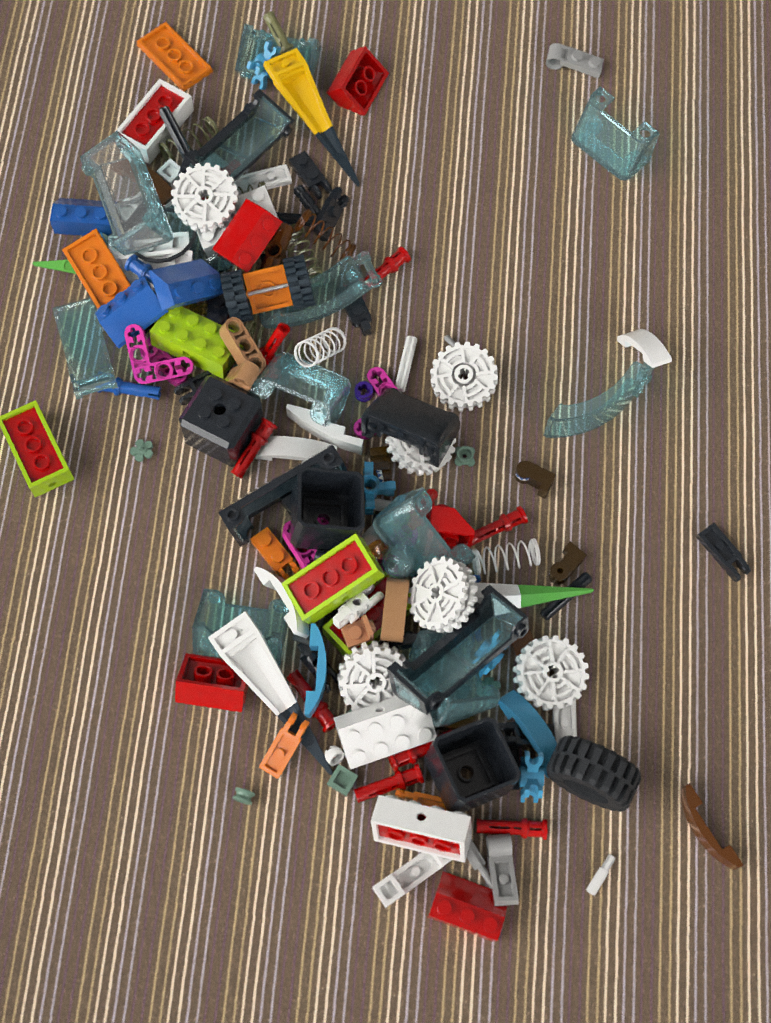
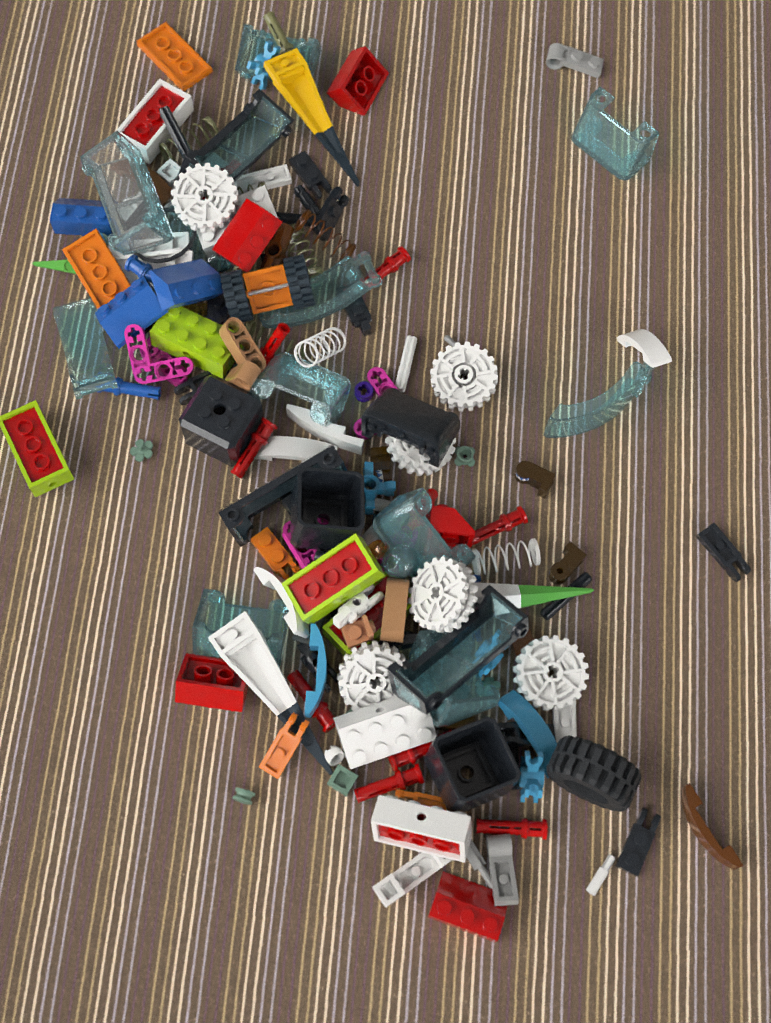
(637, 844): none -> black hinge

